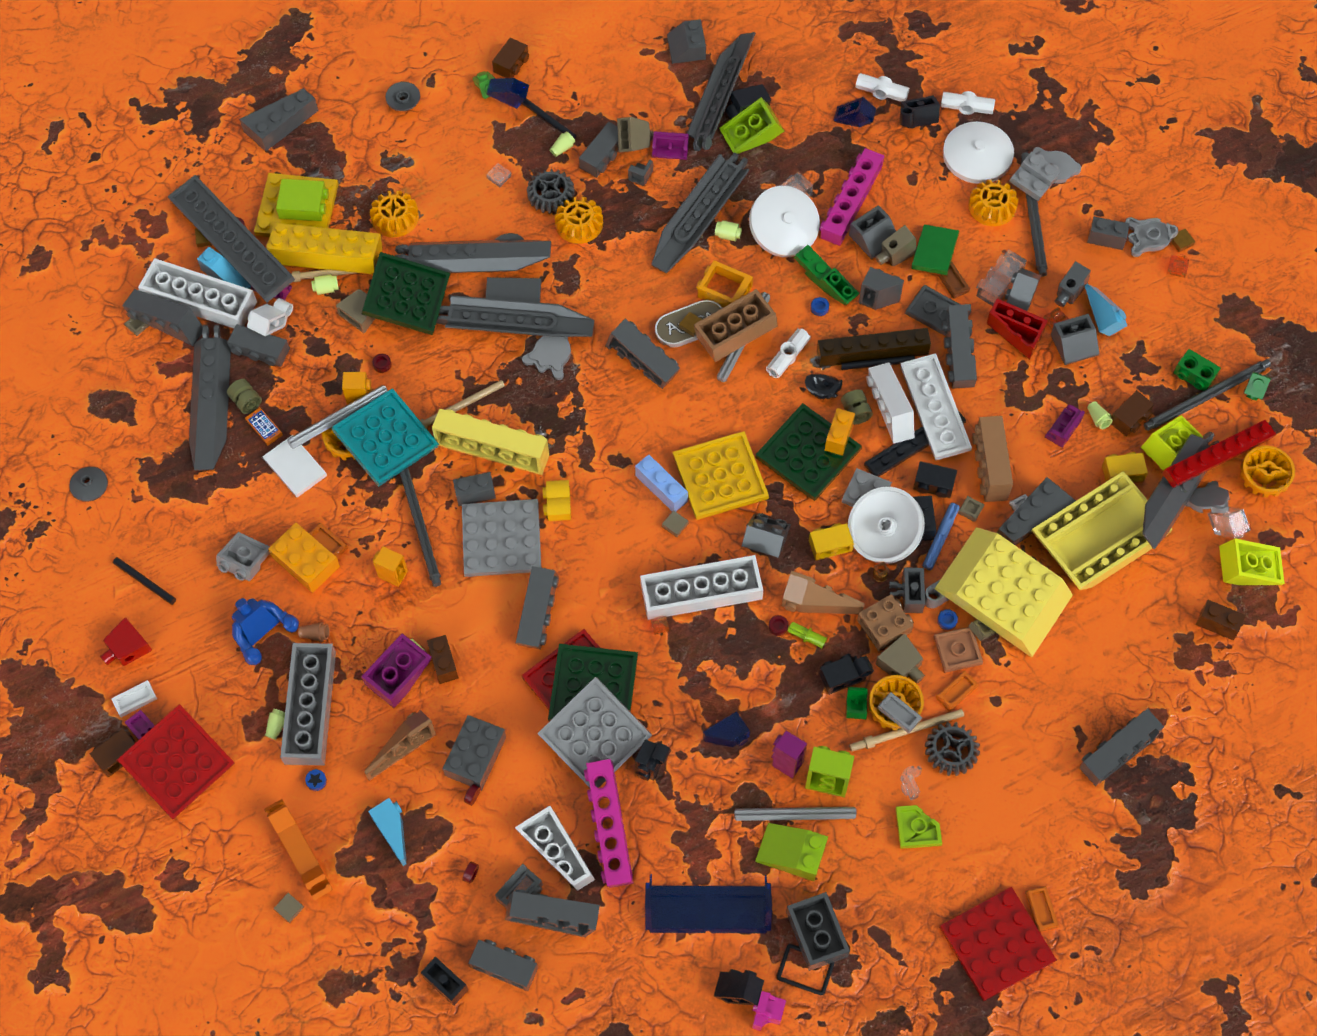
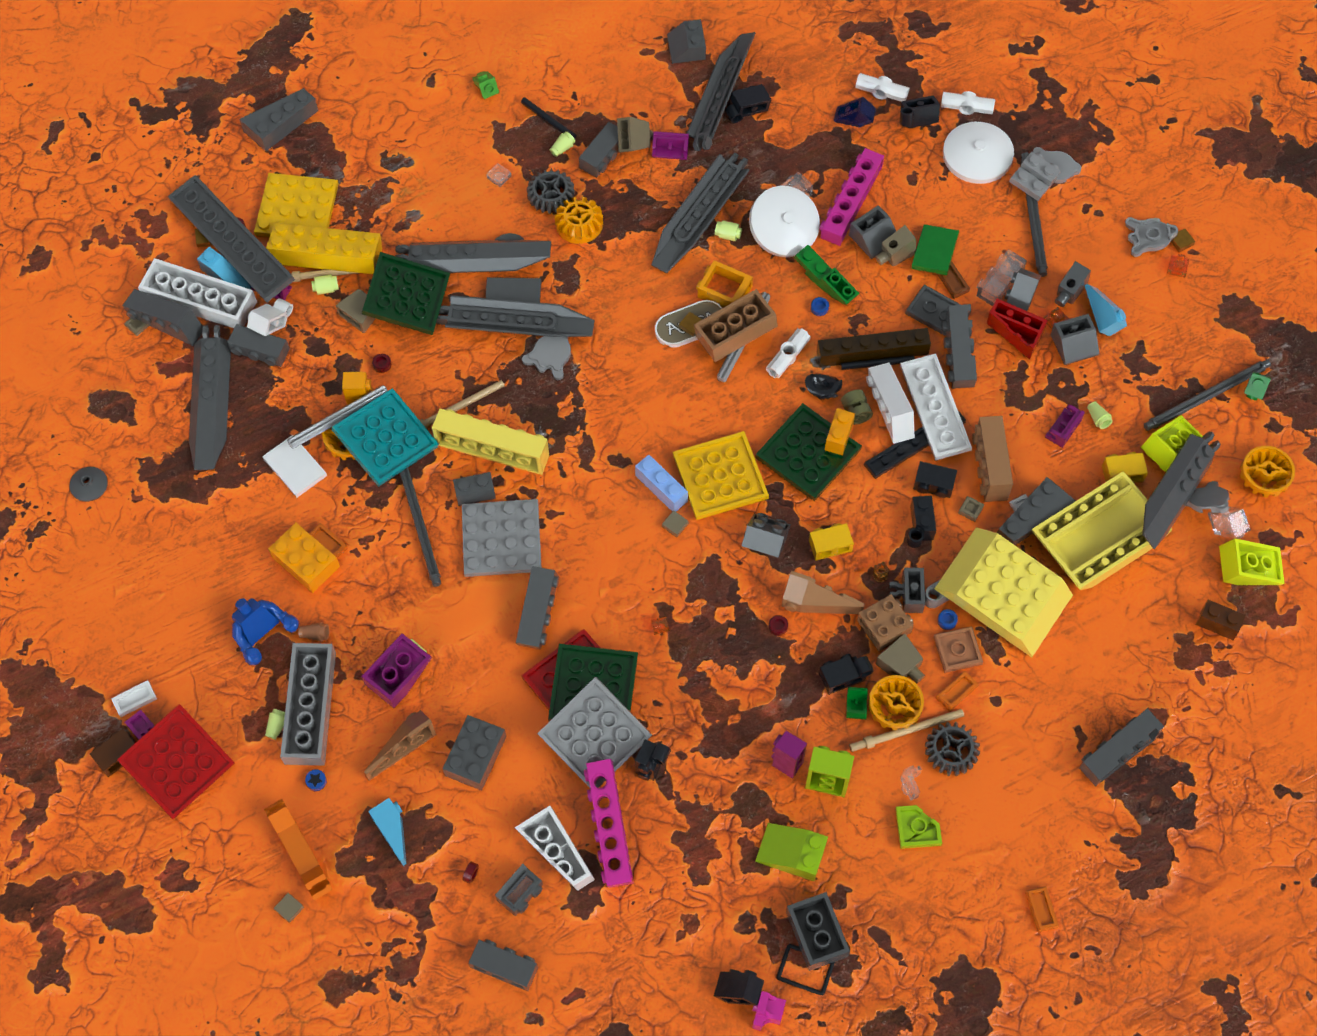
(124, 644): red torso -> none
(145, 581): black bar -> none
(242, 557): light grey plate -> none
(244, 396): olive wheel -> none
(263, 426): tile -> none
(302, 200): lime brick -> none
(390, 566): light orange brick -> none
(397, 224): light orange gear -> none
(401, 91): dark grey dish -> none
(442, 659): reddish brown brick -> none
(444, 981): black brick -> none
(472, 794): dark red tile -> none
(508, 91): clear blue slope -> none
(510, 58): reddish brown brick -> none
(552, 913): dark grey wedge -> none
(558, 500): yellow brick -> none
(640, 173): dark grey panel -> none
(642, 353): dark grey wedge -> none
(701, 587): white brick -> none
(708, 908): clear blue piece -> none
(728, 732): clear blue slope -> none
(751, 127): lime slope -> none
(807, 634): lime axle -> none
(810, 813): light grey axle -> none
(861, 484): light grey plate -> none
(880, 289): dark grey slope -> none
(886, 525): white dish -> none
(899, 712): light grey tile -> none
(941, 536): medium blue axle -> none
(981, 630): dark tan tile -> none
(992, 209): light orange gear -> none
(997, 943): red plate -> none
(1108, 233): dark grey brick -> none
(1132, 413): reddish brown brick -> none
(1198, 367): green brick -> none
(1218, 453): red plate -> none

